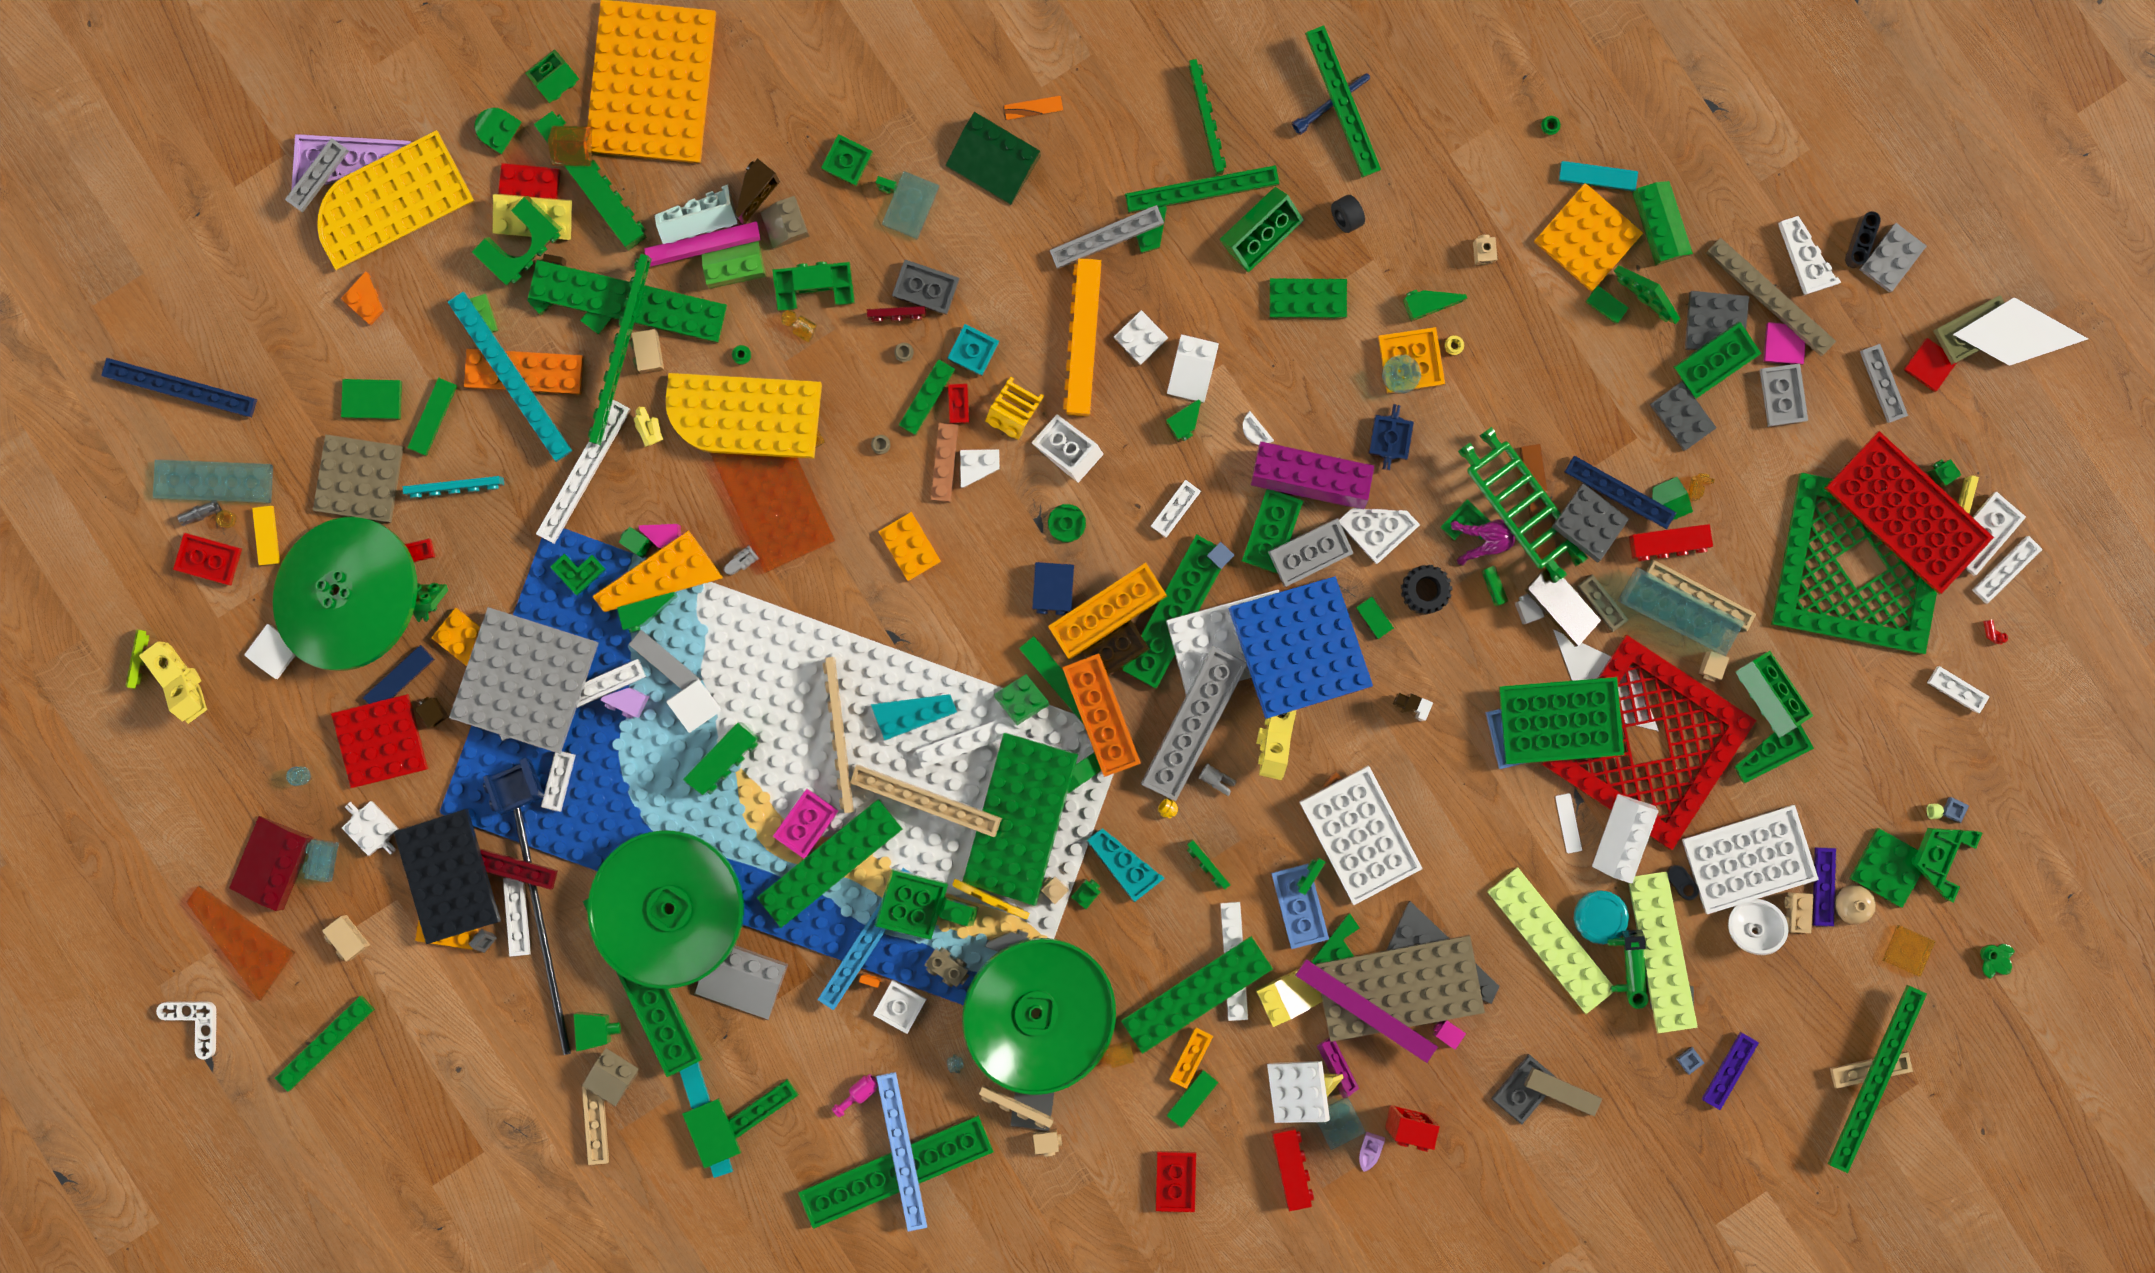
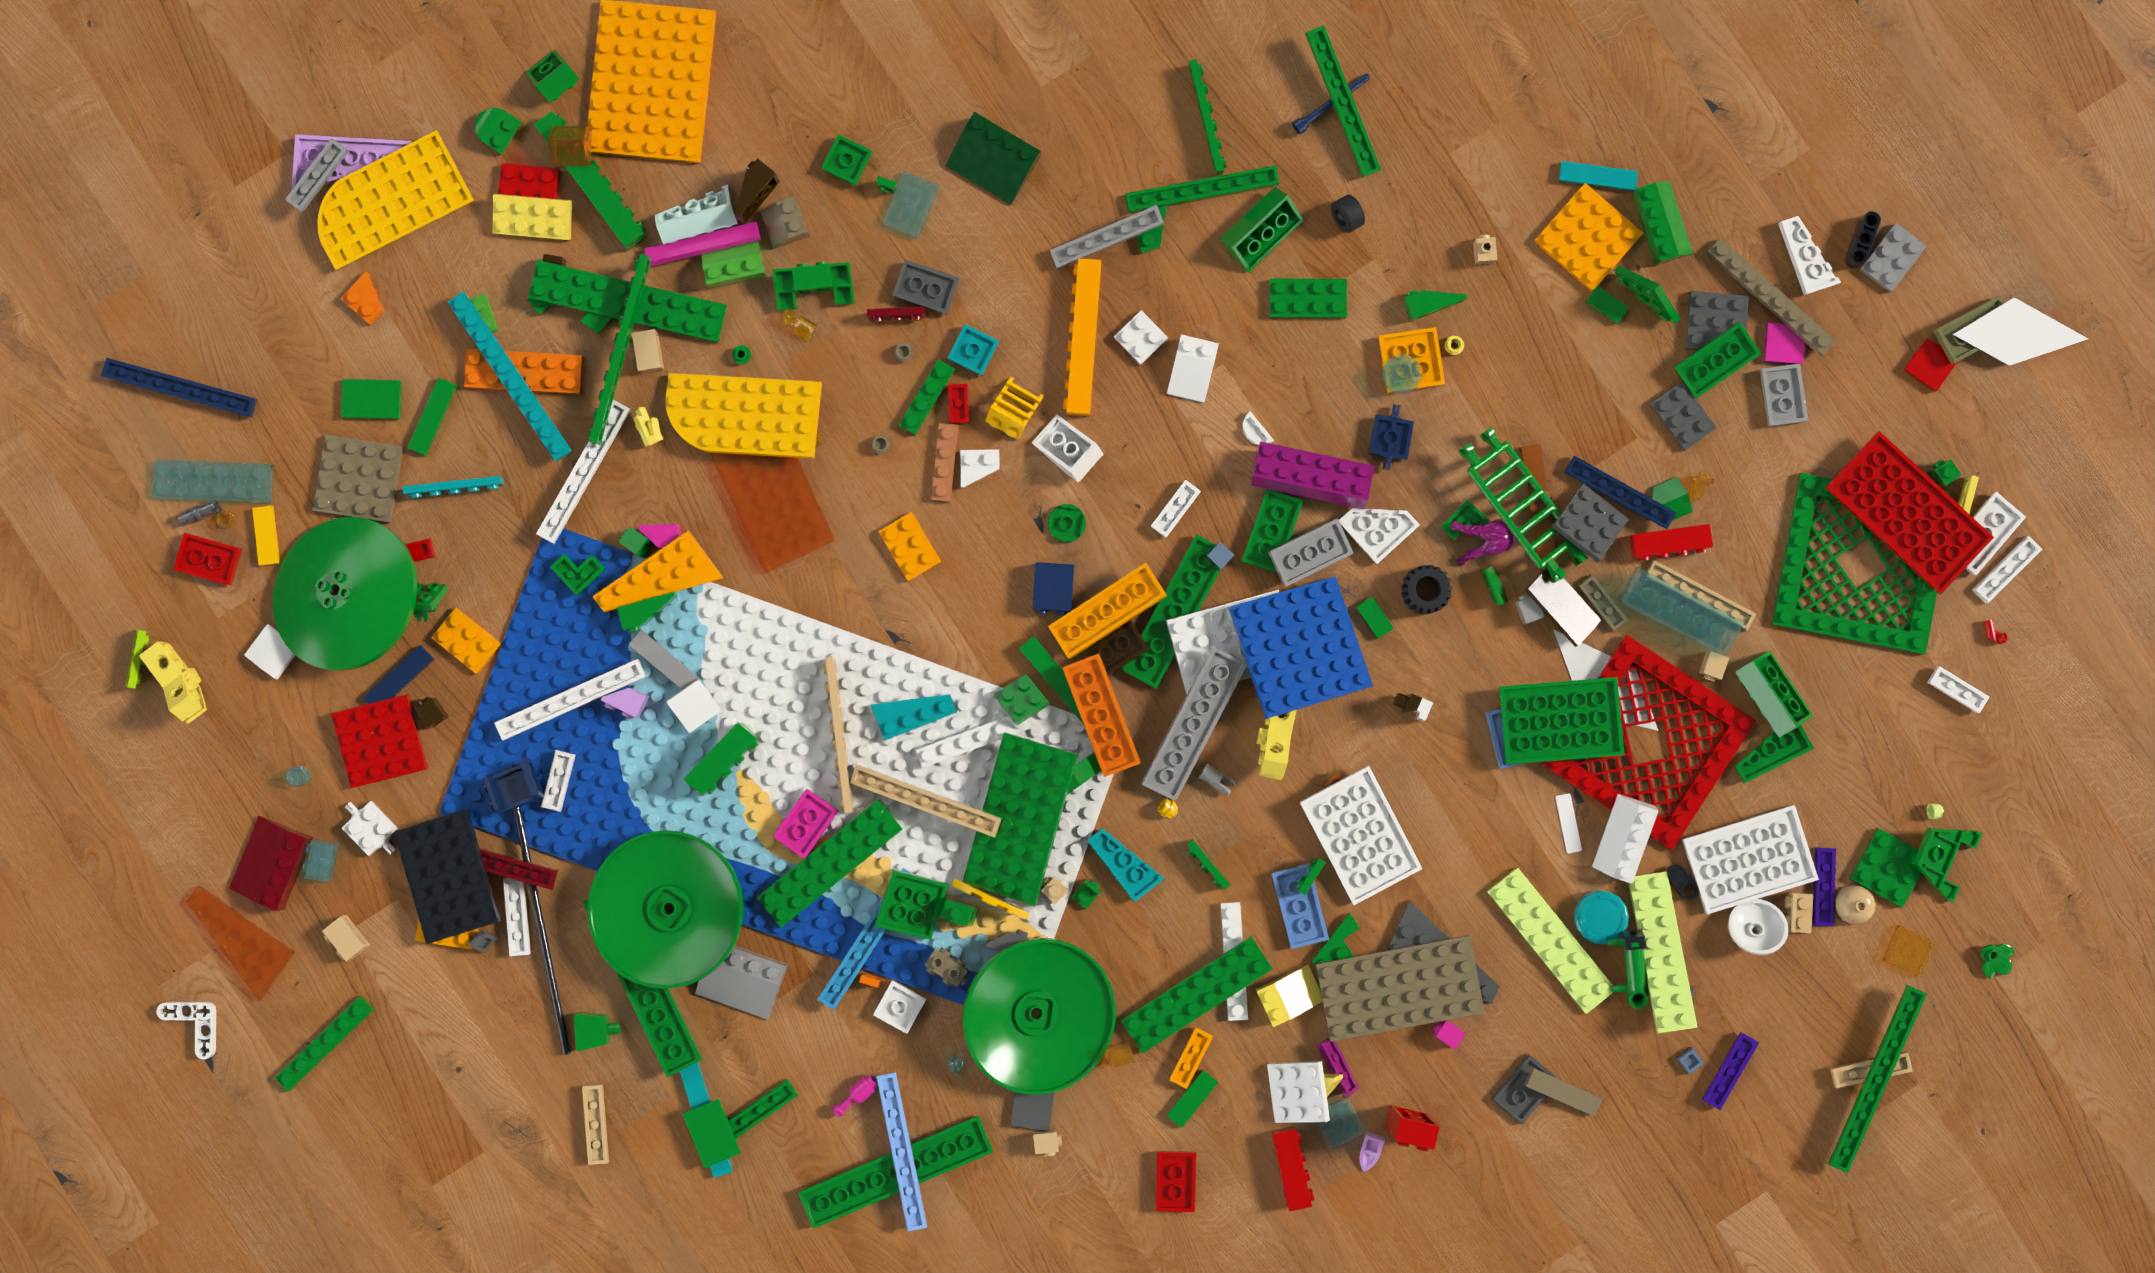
(524, 680): light grey plate -> none
(542, 230): green arch -> none
(610, 1077): dark tan slope -> none
(741, 560): light grey hinge -> none
(1008, 1103): tan plate -> none
(1033, 107): orange sticker -> none
(1184, 422): green slope -> none
(1366, 1010): magenta tile -> none
(1550, 119): green plate -> none
(1883, 383): light grey plate -> none
(1955, 809): sand blue tile -> none

